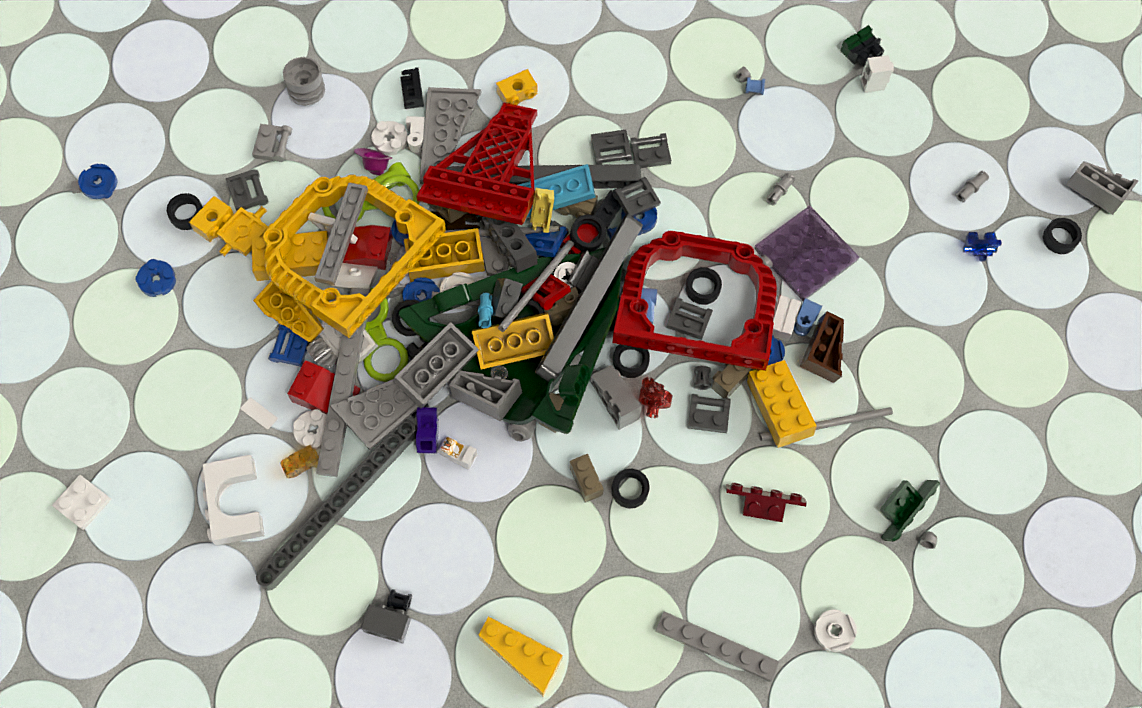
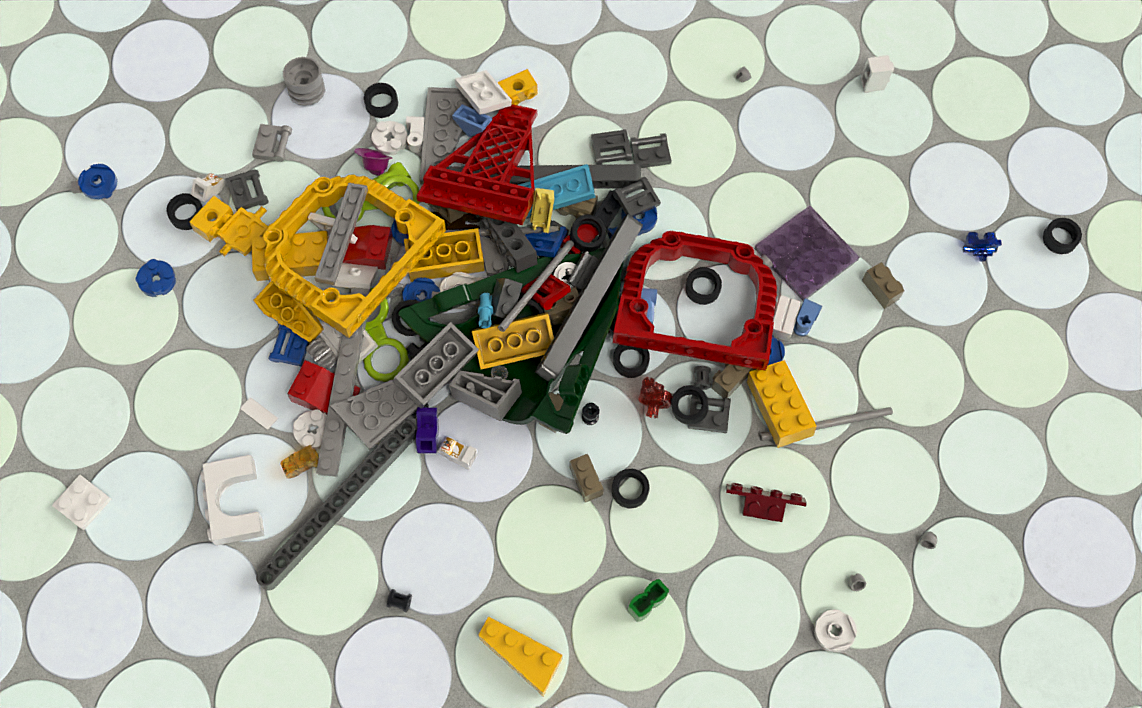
(210, 186): none -> white leg
(380, 88): none -> black tyre
(386, 623): dark grey brick -> none
(412, 88): black hinge -> none
(470, 120): none -> medium blue slope
(483, 92): none -> white plate
(522, 432): light grey head -> none
(595, 412): none -> black bush
(616, 396): light grey wedge -> none
(653, 596): none -> green brick
(687, 323): dark grey plate -> none
(690, 390): none -> black tyre
(717, 646): light grey plate -> none
(755, 86): medium blue bush -> none
(780, 189): light grey pin -> none
(825, 348): reddish brown wedge -> none
(857, 582): none -> light grey hinge
(861, 45): hips -> none
(883, 285): none -> dark tan brick
(904, 505): dark green bracket -> none
(972, 186): light grey pin -> none
(1100, 186): light grey wedge -> none

